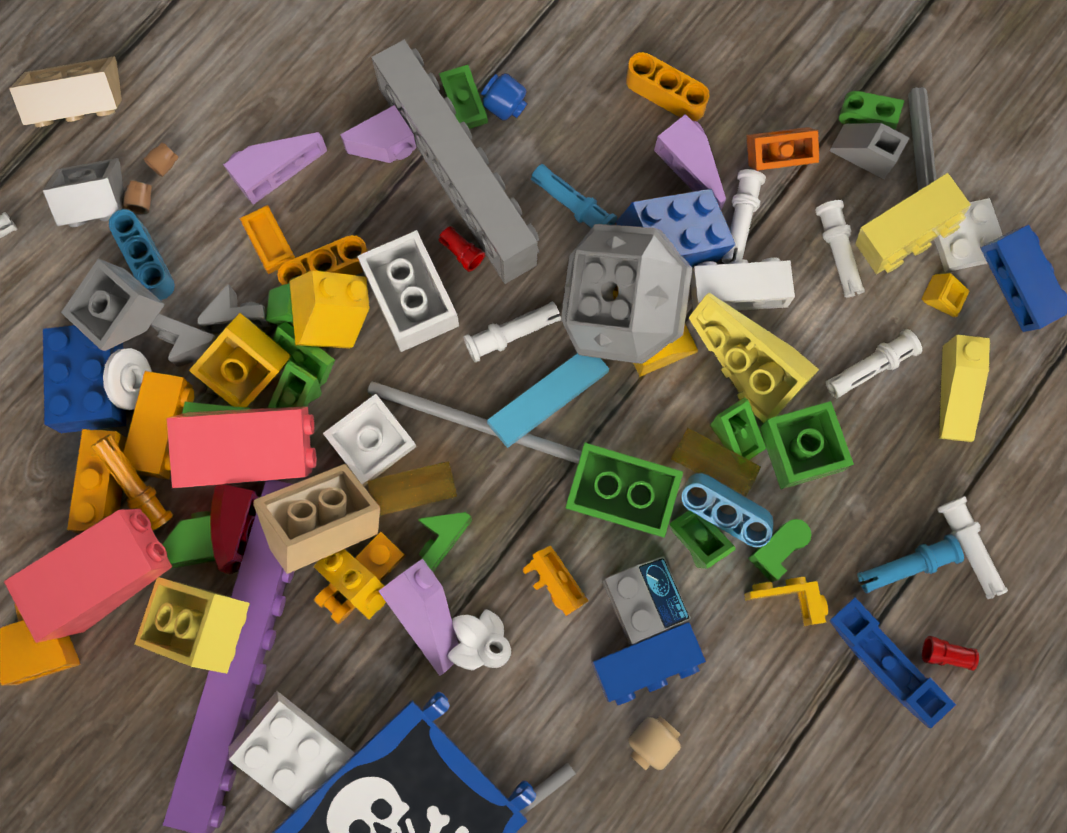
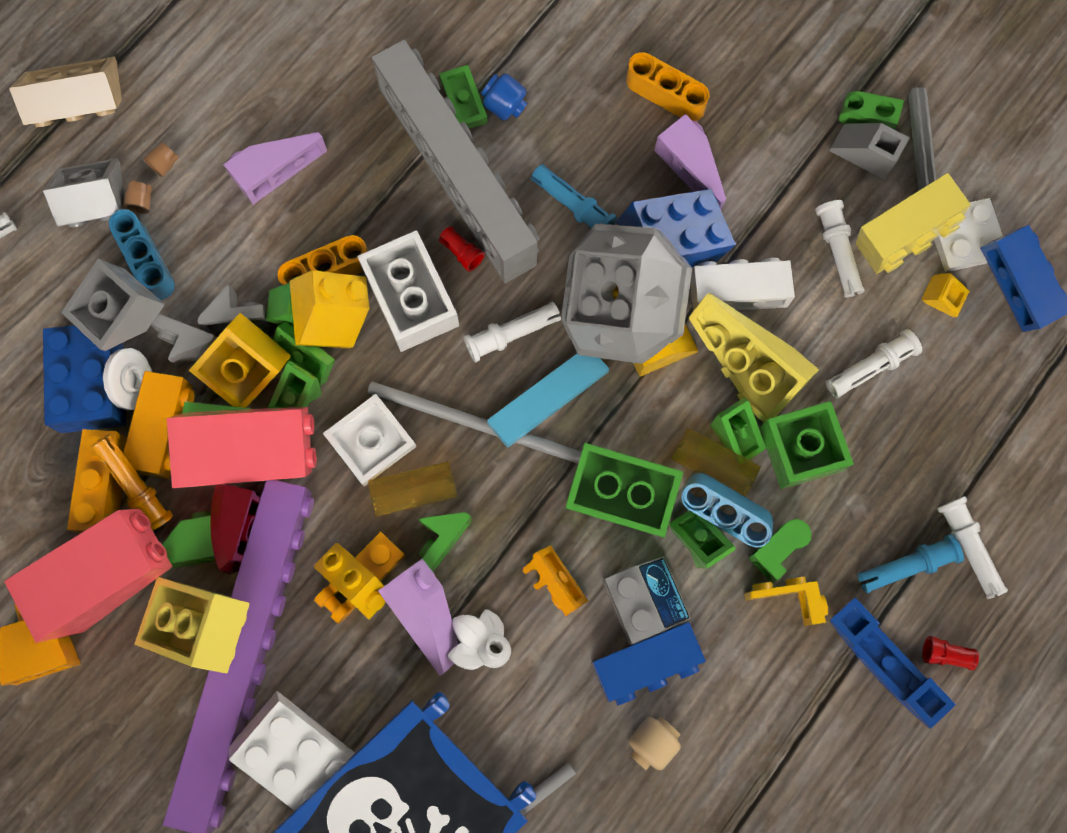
(267, 238): light orange tile -> none
(317, 517): tan slope -> none
(381, 137): lavender slope -> none
(745, 203): white pin -> none
(783, 148): orange brick -> none
(963, 386): light yellow slope -> none

